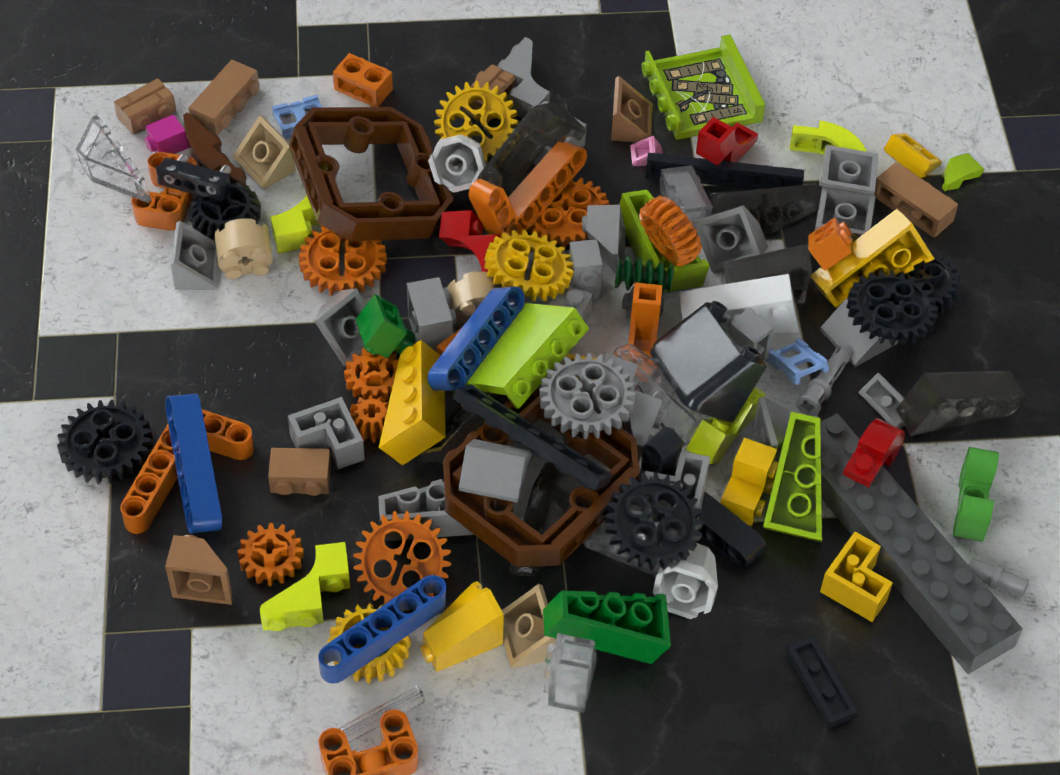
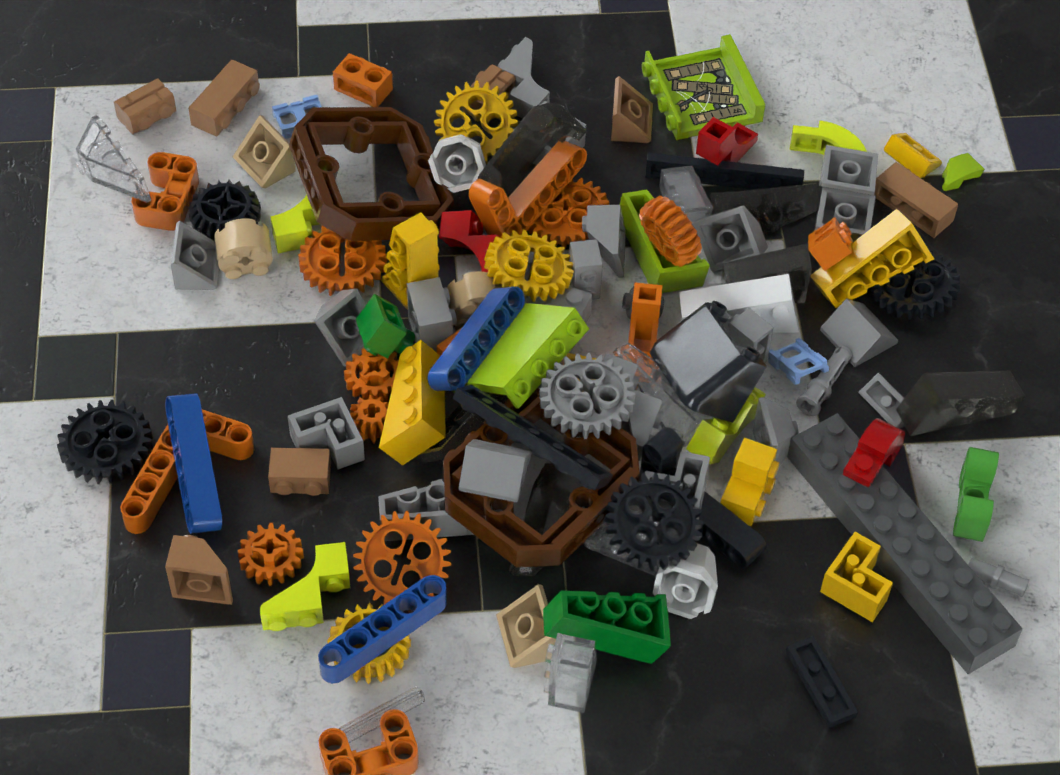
(166, 136): dark pink brick -> none
(194, 178): black piece -> none
(206, 149): reddish brown slope -> none
(412, 255): none -> yellow wedge
(464, 629): yellow slope -> none
(640, 150): bright pink slope -> none
(646, 274): dark green piece -> none
(796, 491): lime wedge -> none
(892, 308): black gear -> none

